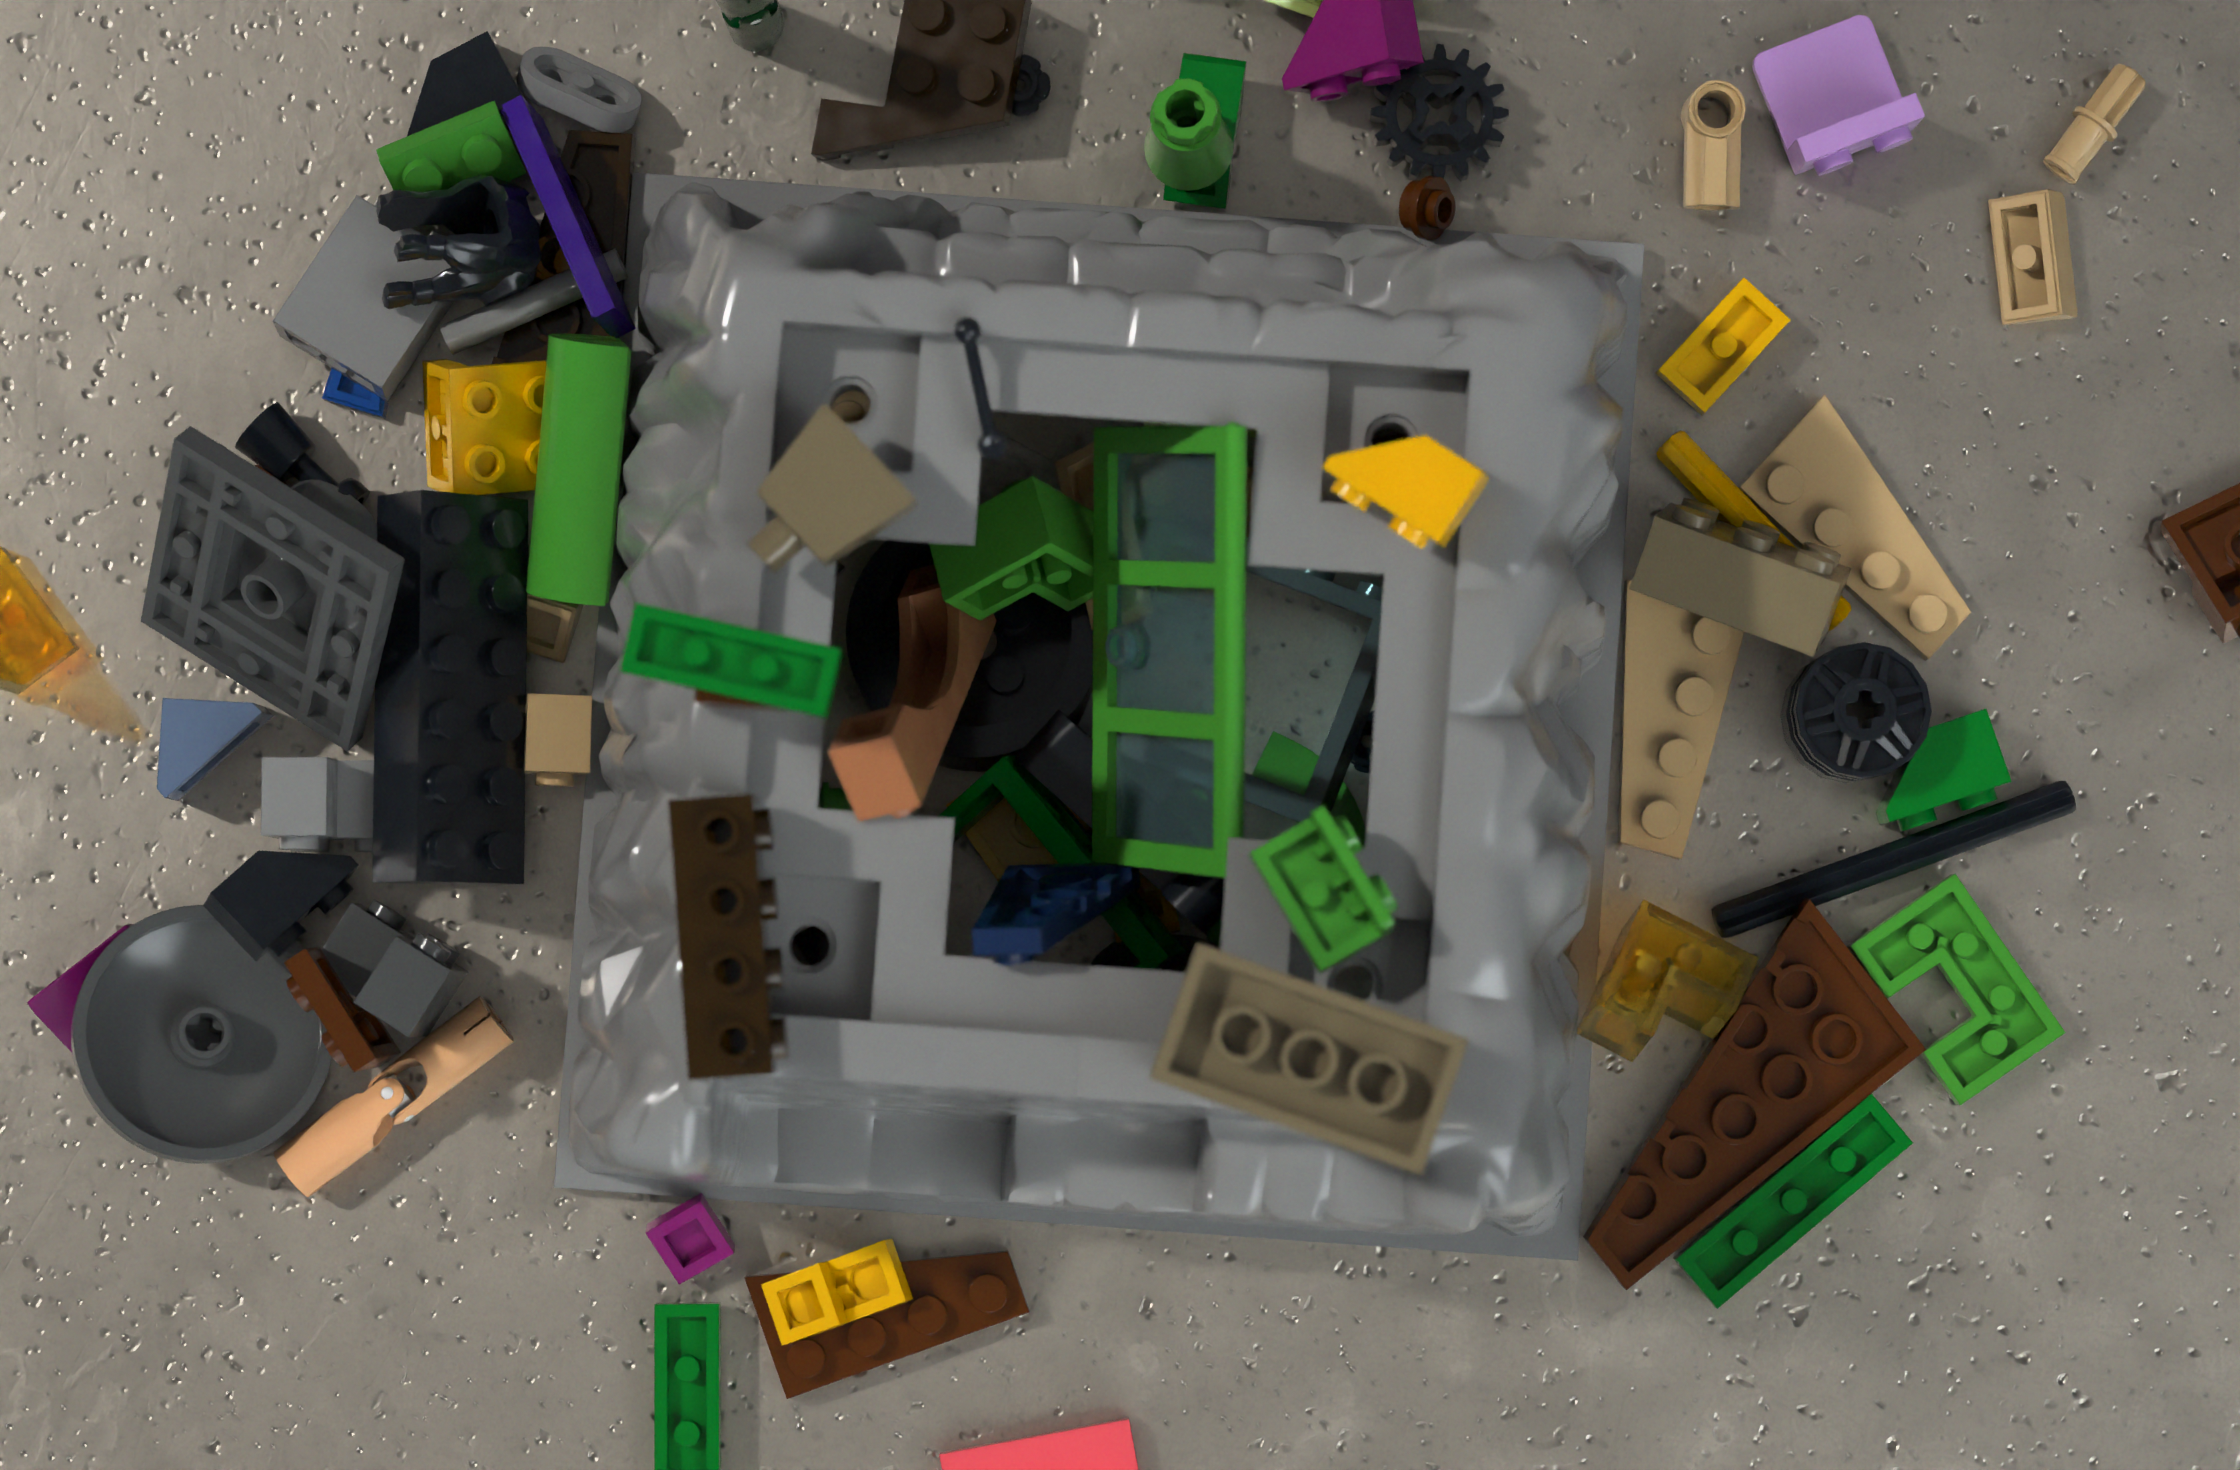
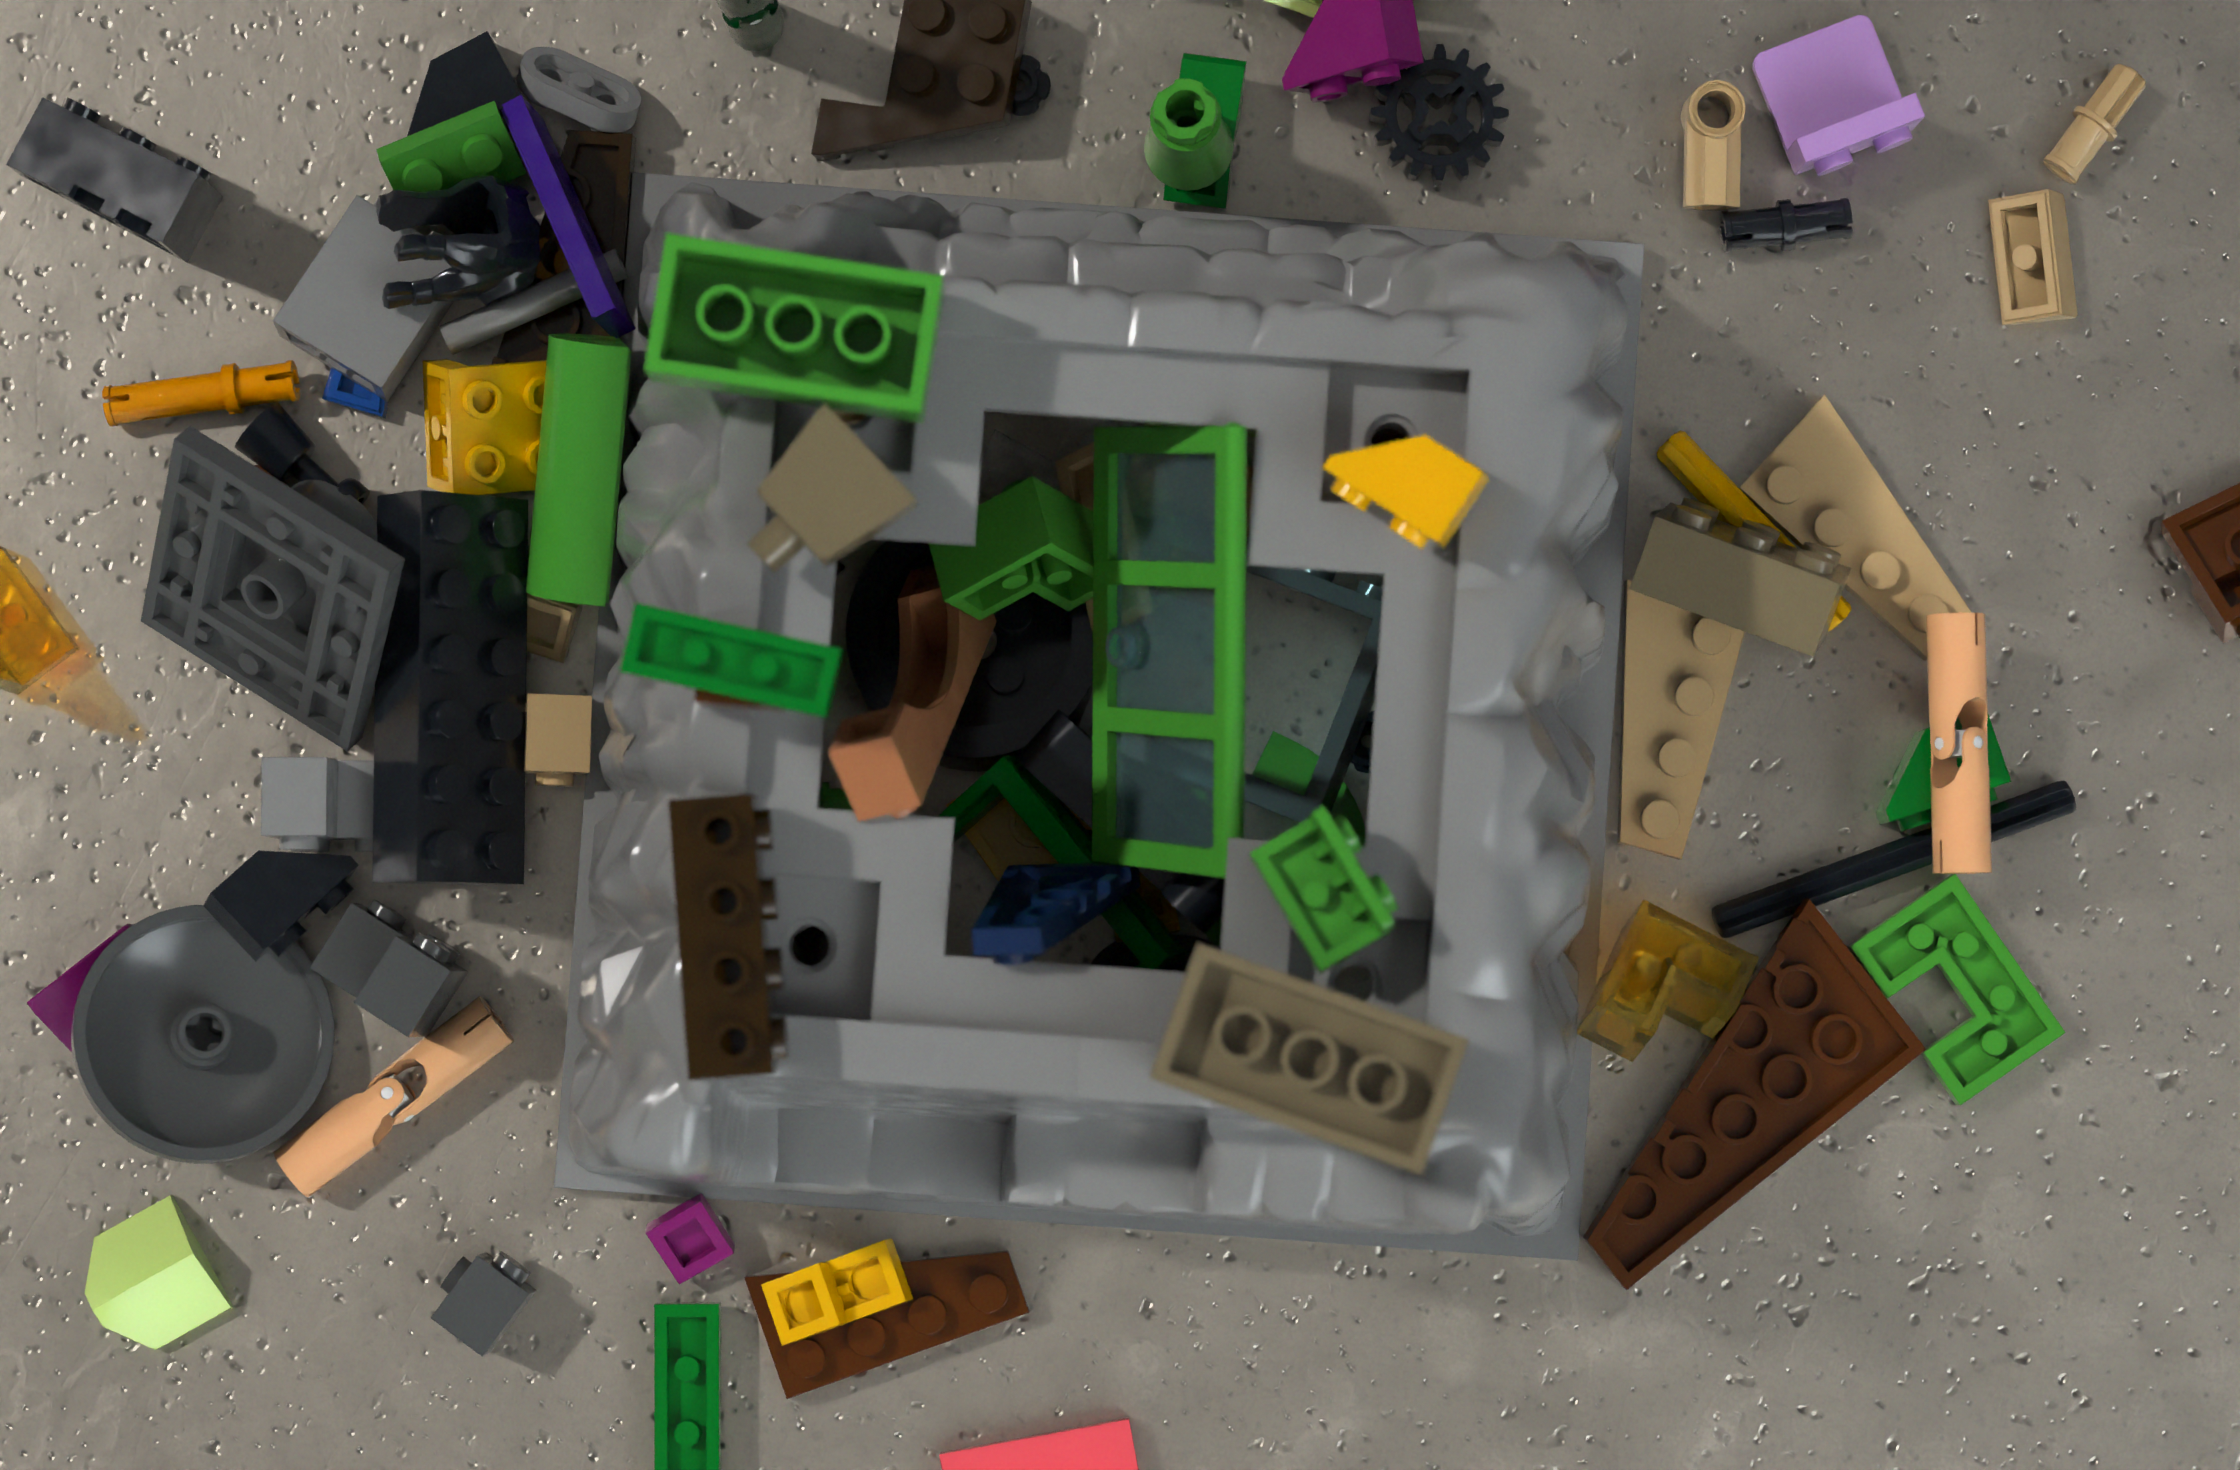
(116, 176): none -> black wedge
(153, 1277): none -> yellowish green slope
(199, 737): sand blue slope -> none
(208, 392): none -> light orange pin
(352, 1032): reddish brown plate -> none
(483, 1299): none -> dark grey brick
(794, 328): none -> bright green brick
(990, 444): black hinge -> none
(1427, 207): reddish brown plate -> none
(1722, 346): yellow plate -> none
(1786, 224): none -> black pin
(1792, 1201): green plate -> none
(1831, 741): black wheel -> none
(1959, 794): none -> light nougat piece

